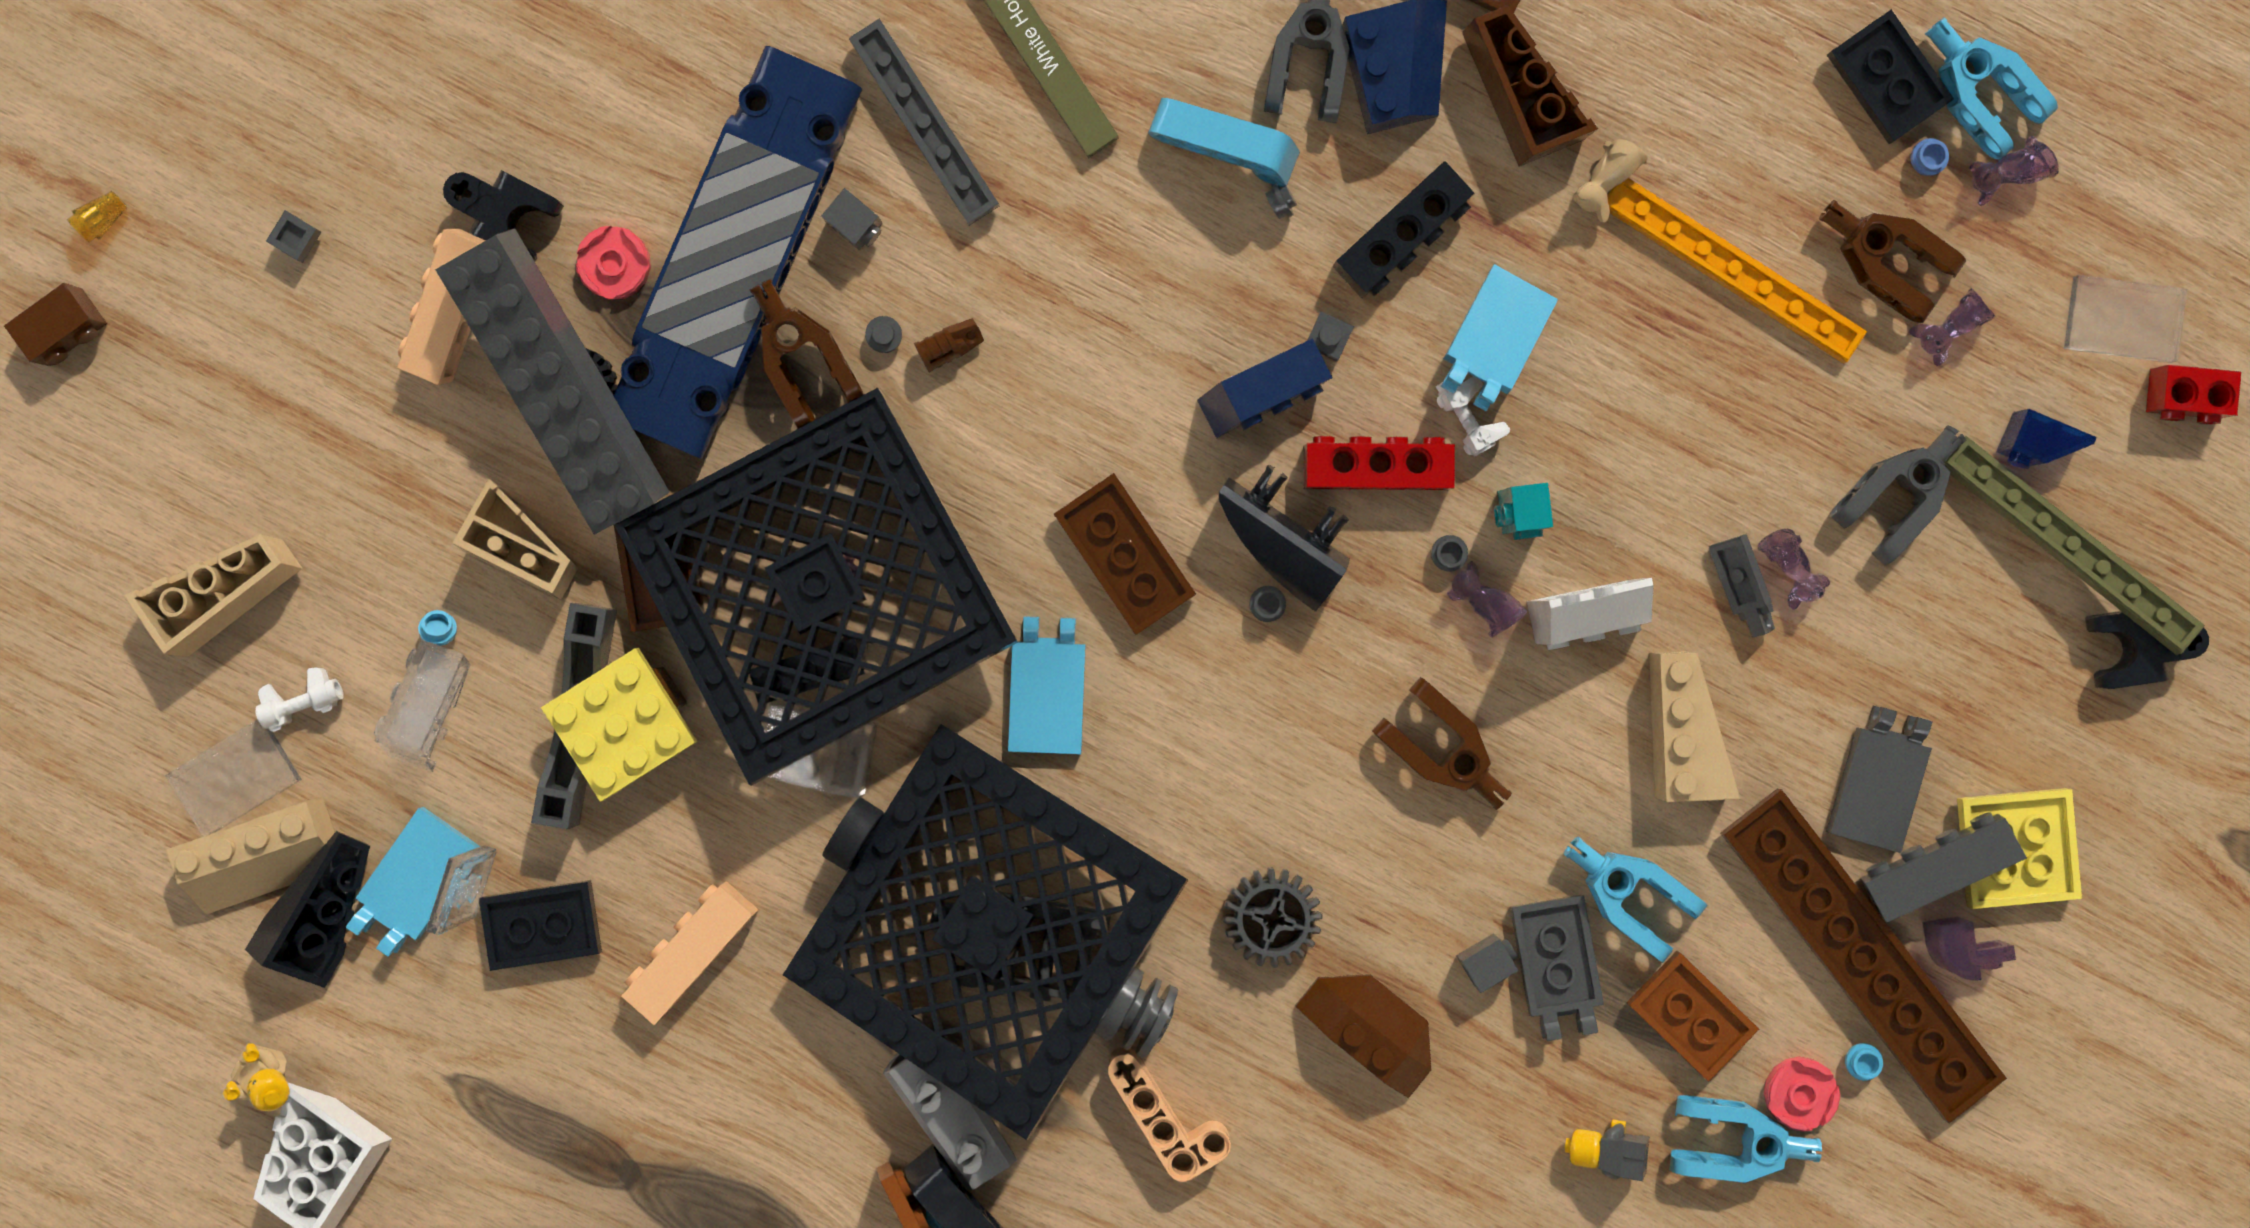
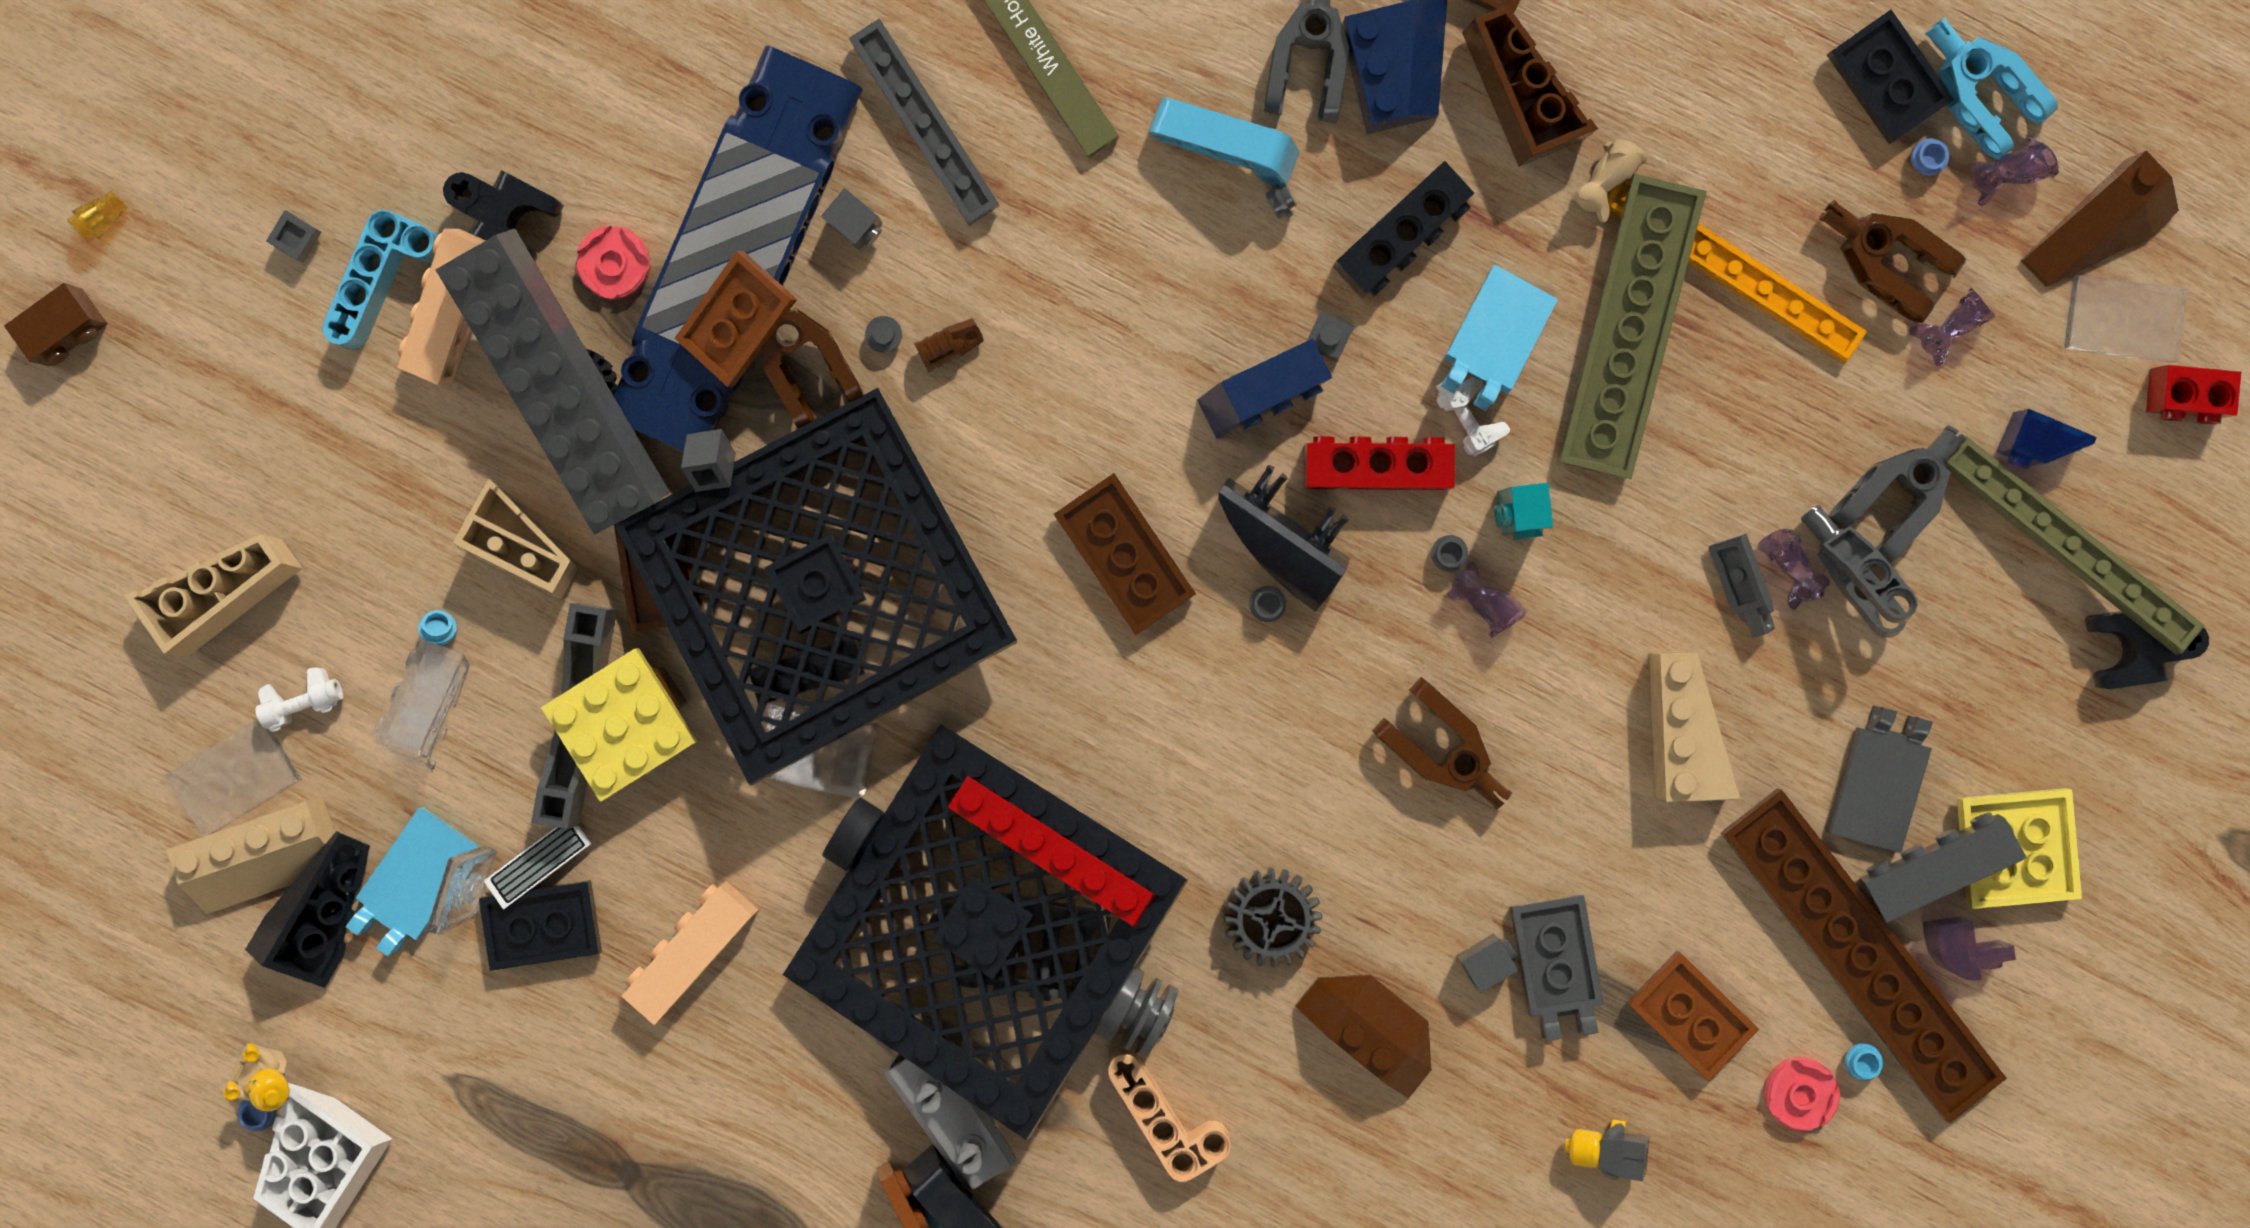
(253, 1118): none -> medium blue plate
(376, 283): none -> medium azure beam
(536, 864): none -> sticker
(708, 460): none -> dark grey brick
(735, 318): none -> dark orange plate
(1047, 691): medium azure tile -> none
(1051, 851): none -> red plate
(1591, 612): white wedge -> none
(1632, 326): none -> olive plate
(1632, 870): medium azure piece -> none
(1751, 1163): medium azure piece -> none
(1848, 562): none -> dark grey piece
(2113, 217): none -> reddish brown wedge

